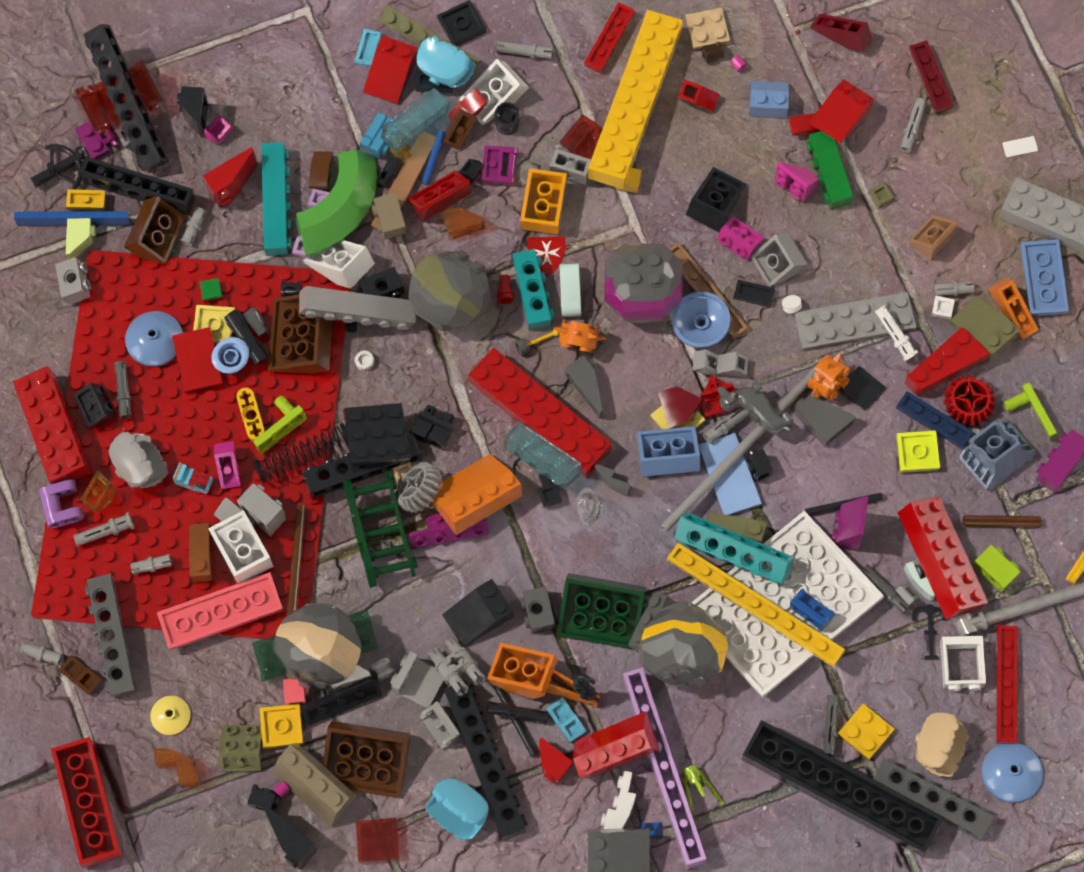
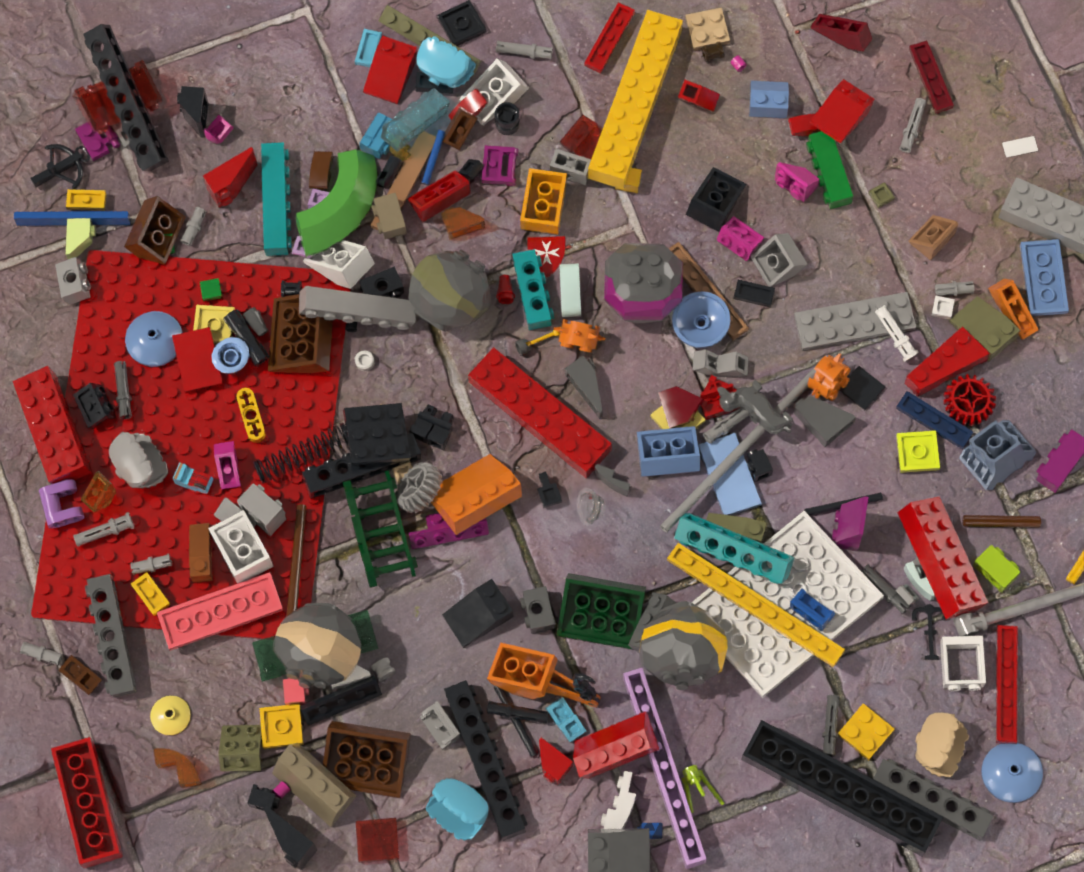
(136, 184): black brick -> none
(150, 594): none -> yellow plate
(292, 418): lime piece -> none
(417, 681): light grey bracket -> none
(456, 666): light grey pin -> none
(542, 455): clear light blue brick -> none
(791, 304): white tile -> none
(1029, 395): lime piece -> none

